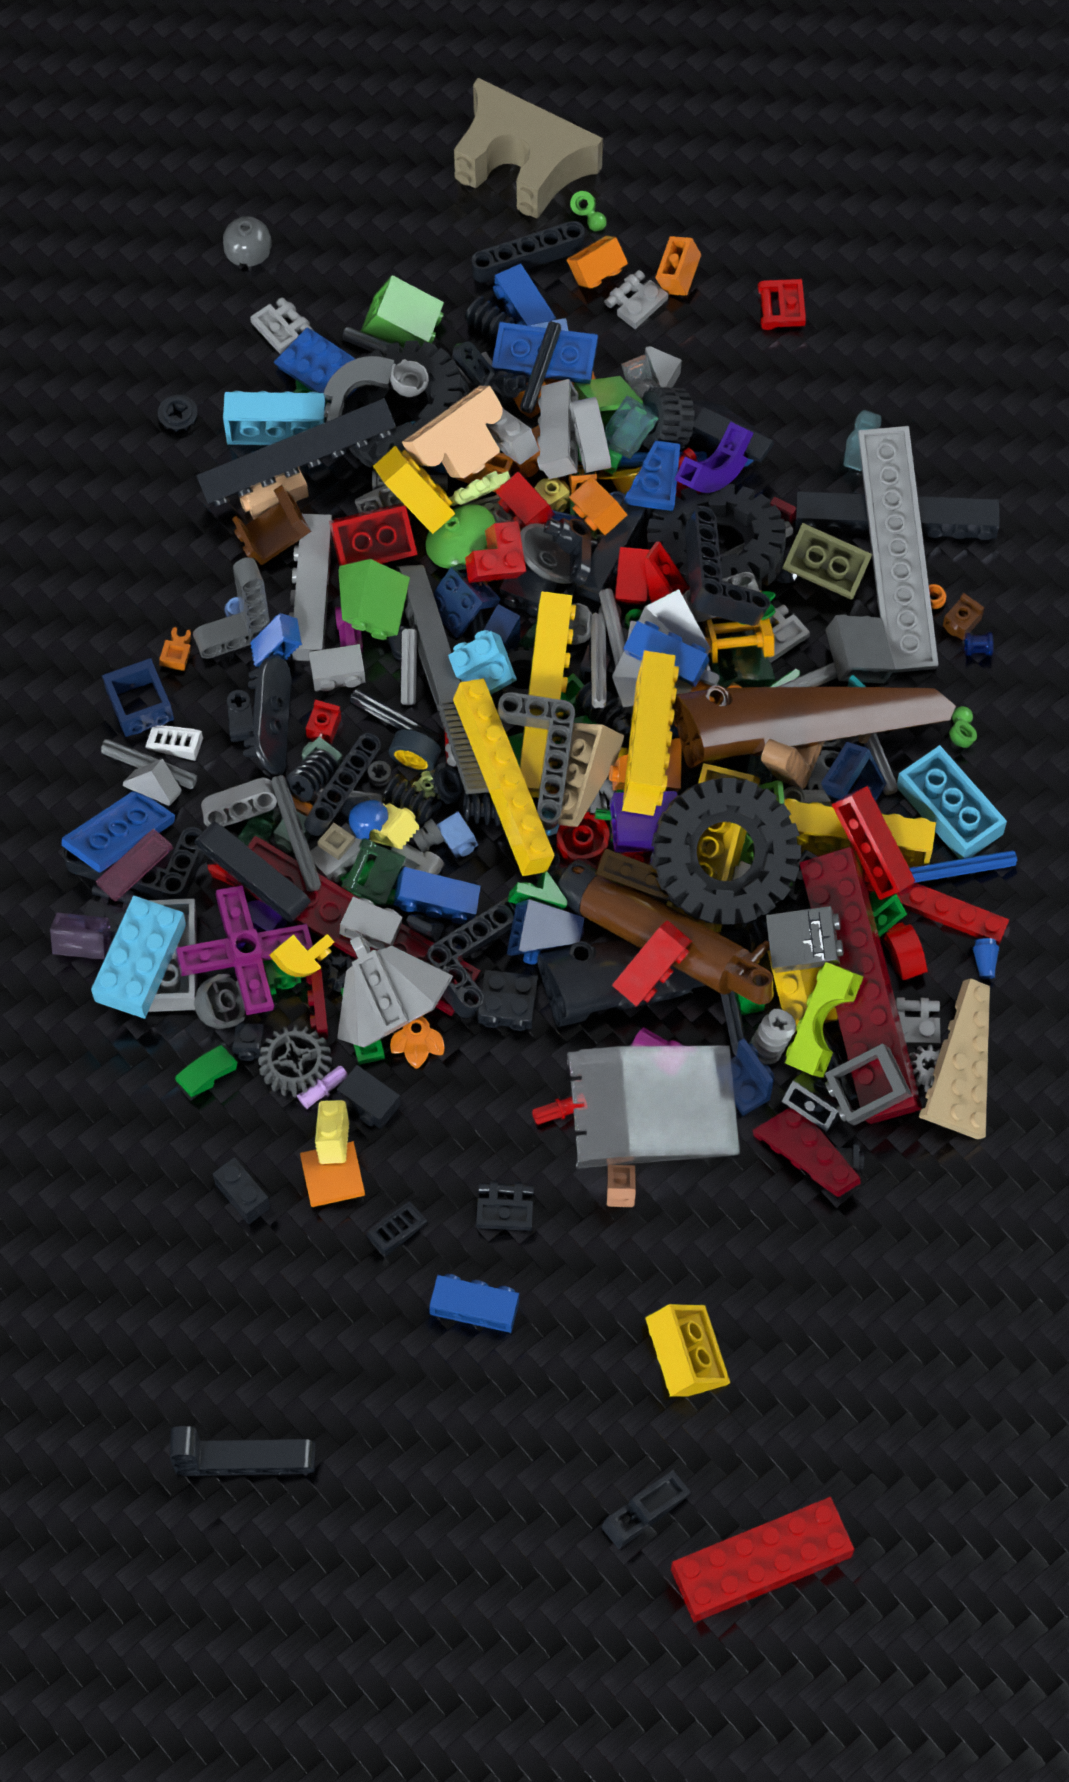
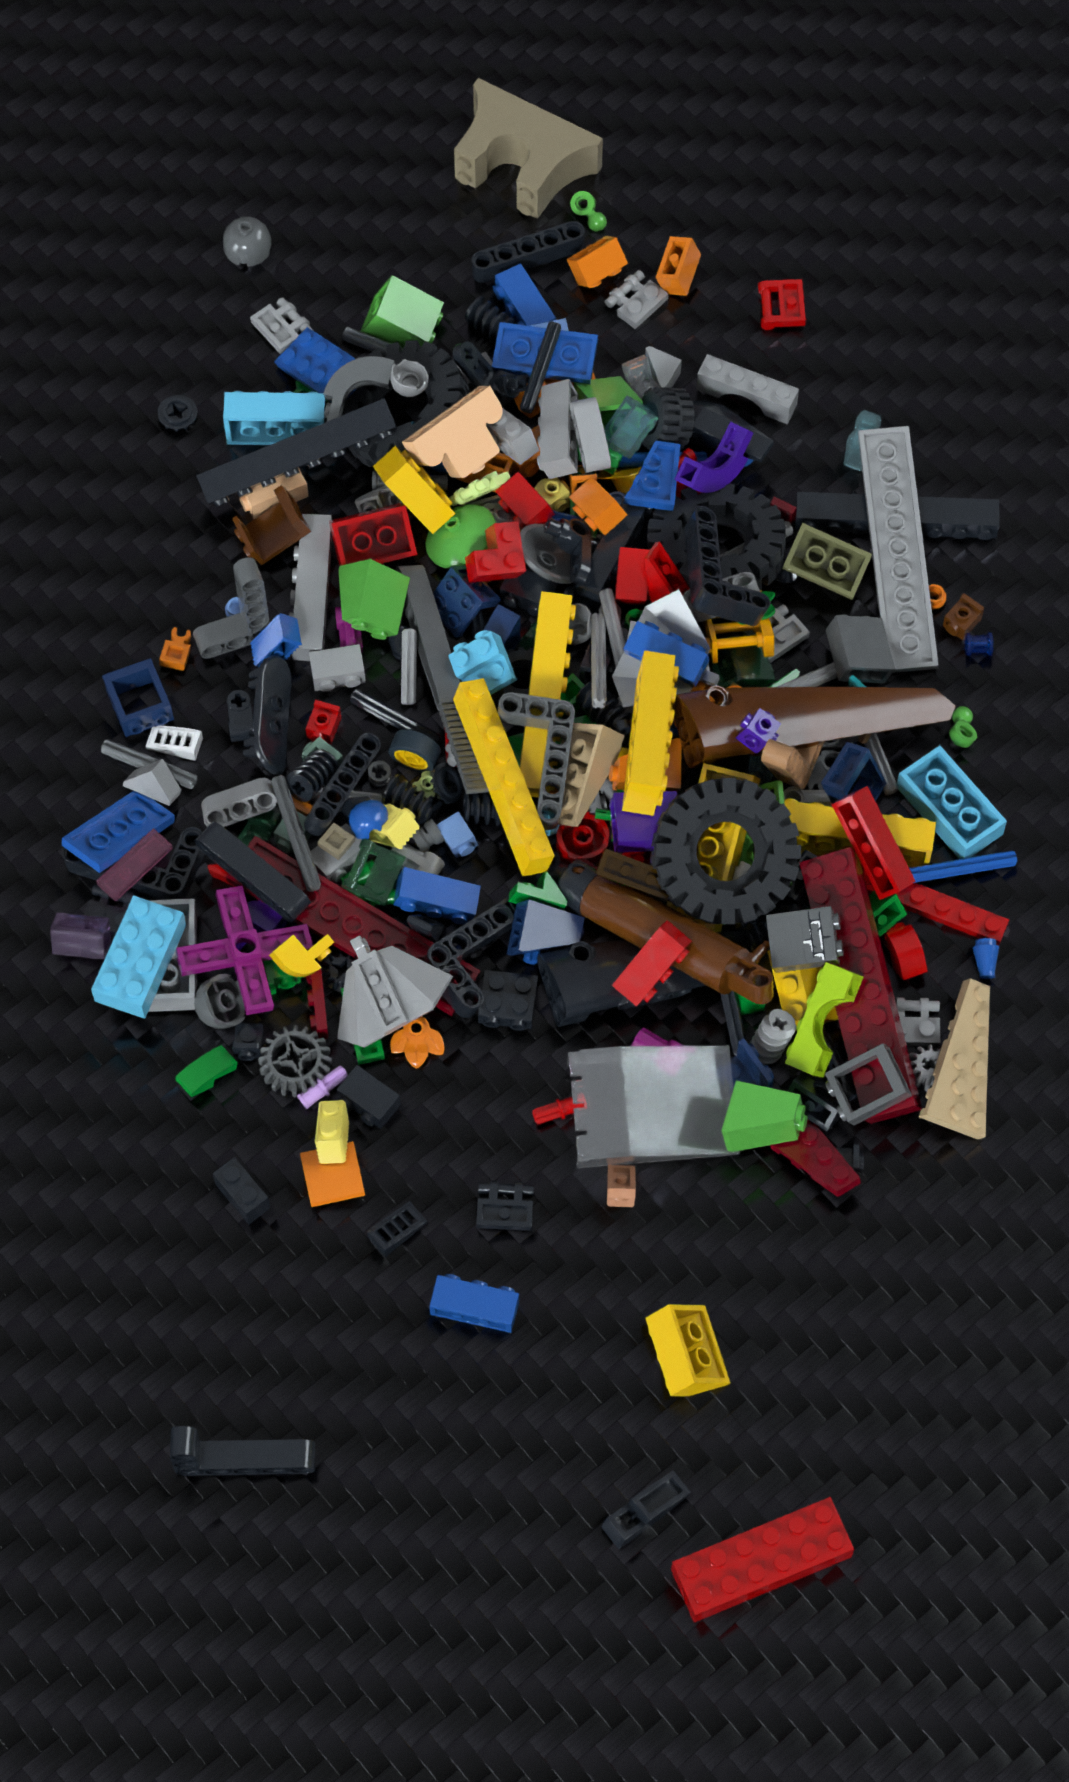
(371, 922): light grey brick -> none
(758, 730): none -> dark purple brick
(762, 1117): none -> bright green slope
(772, 396): none -> light grey arch

